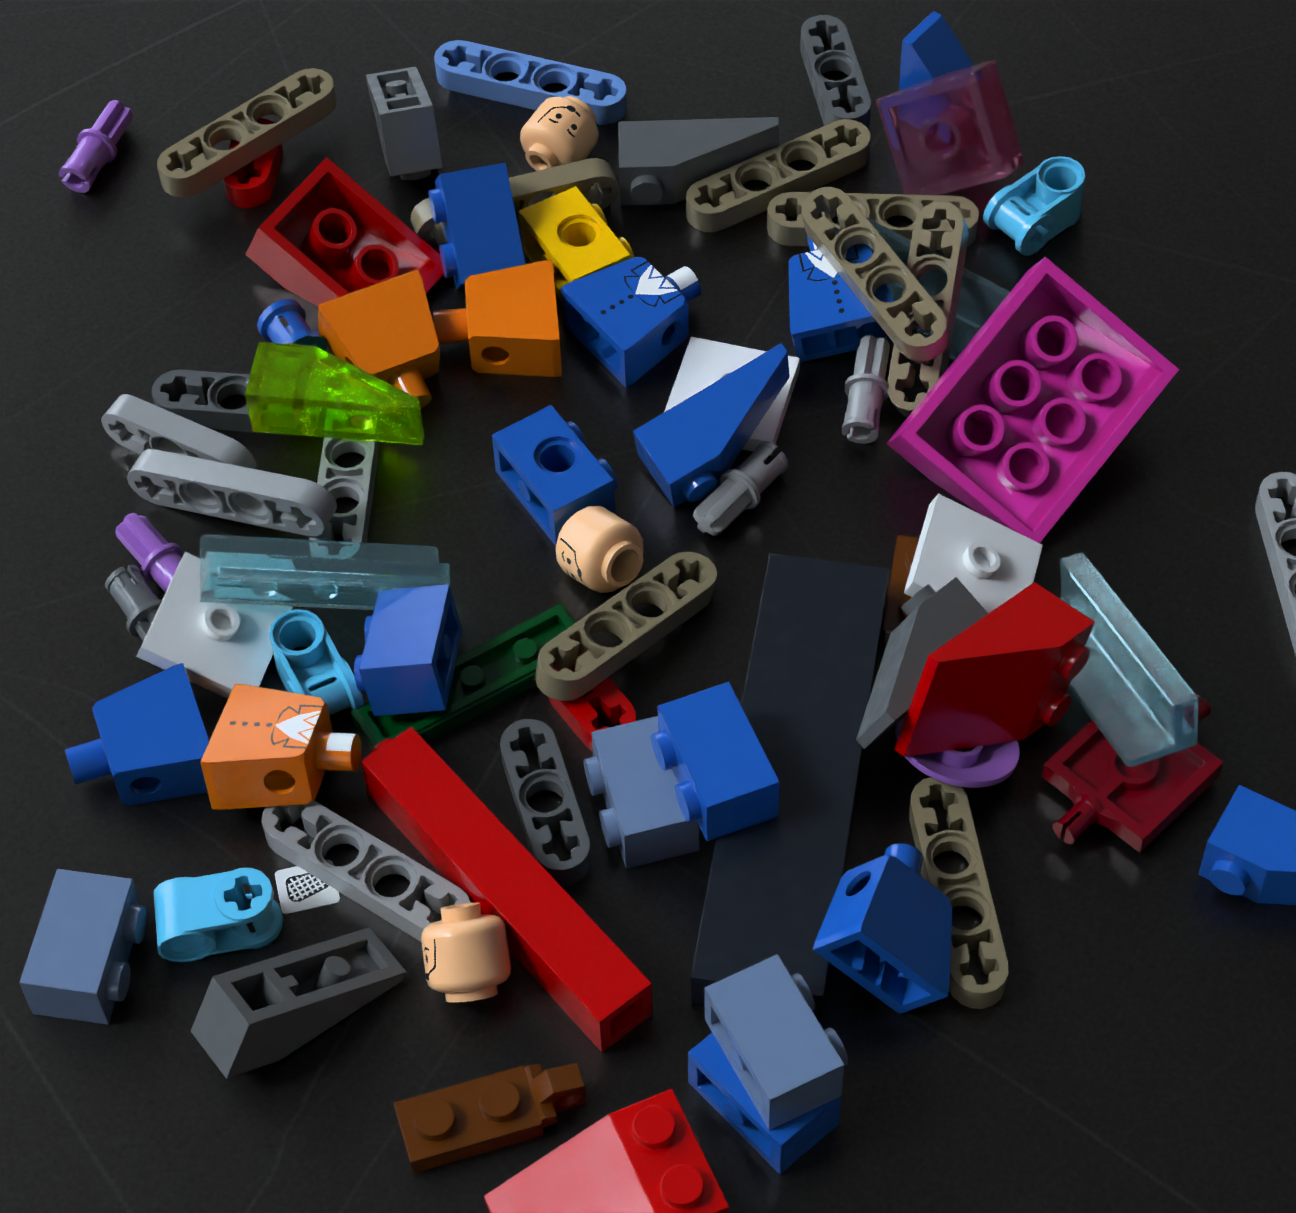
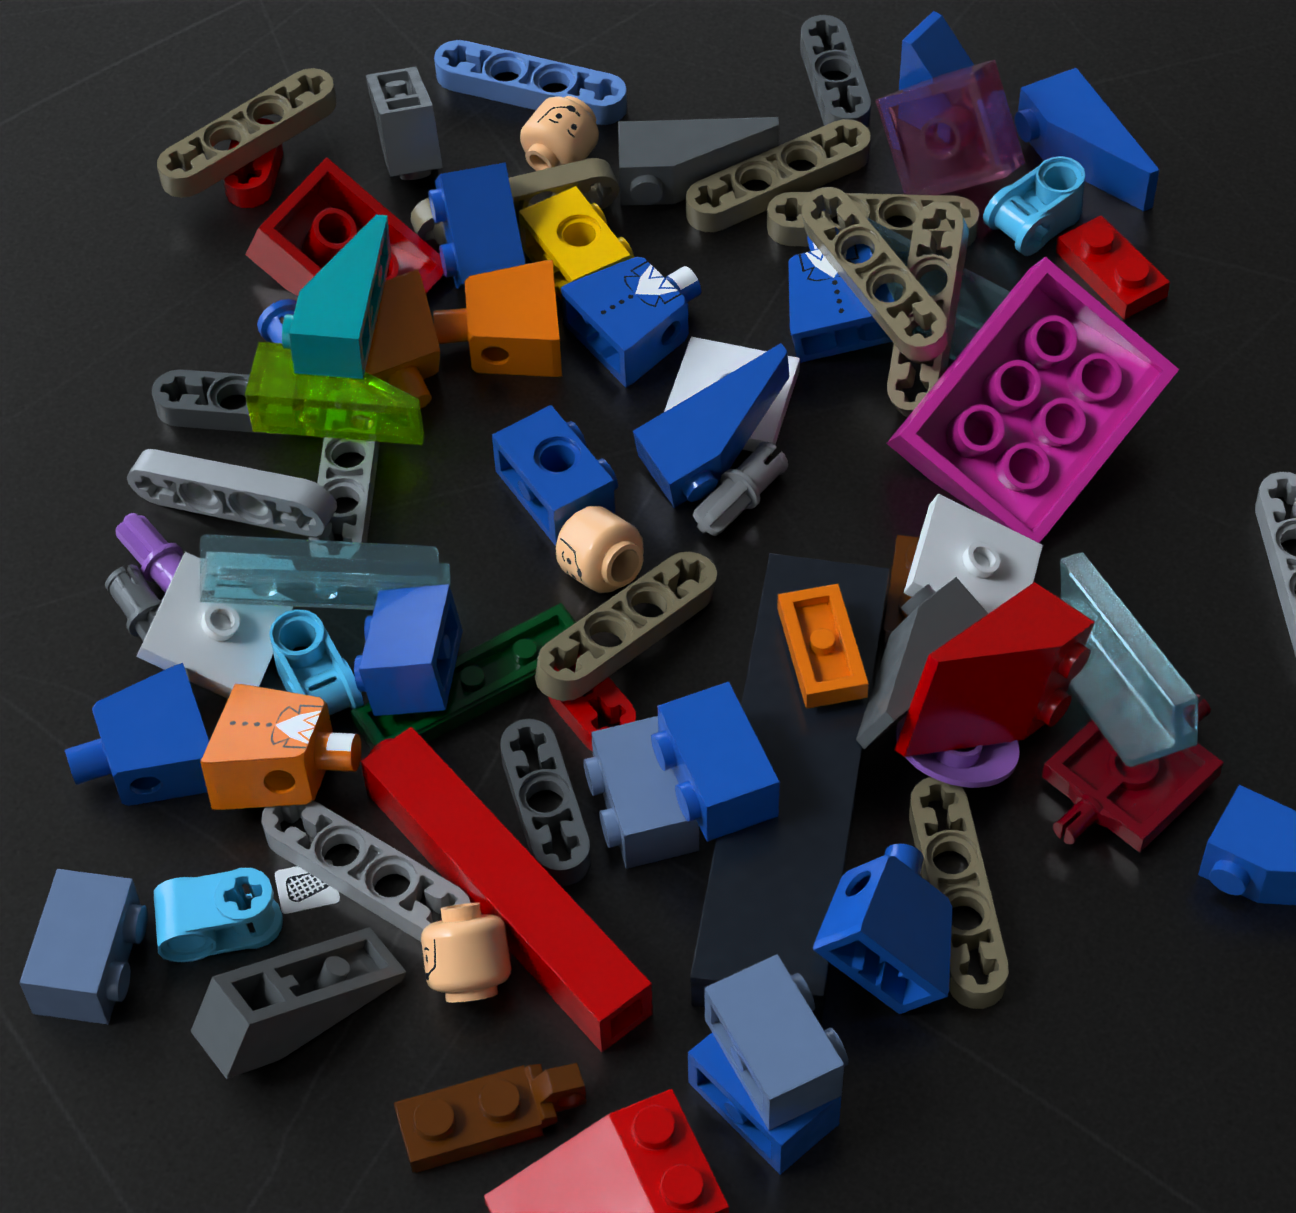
(95, 147): medium lavender axle -> none
(146, 426): light grey beam -> none
(341, 307): none -> teal slope
(822, 646): none -> orange plate
(866, 390): light grey axle -> none
(1072, 121): none -> blue slope
(1112, 267): none -> red plate

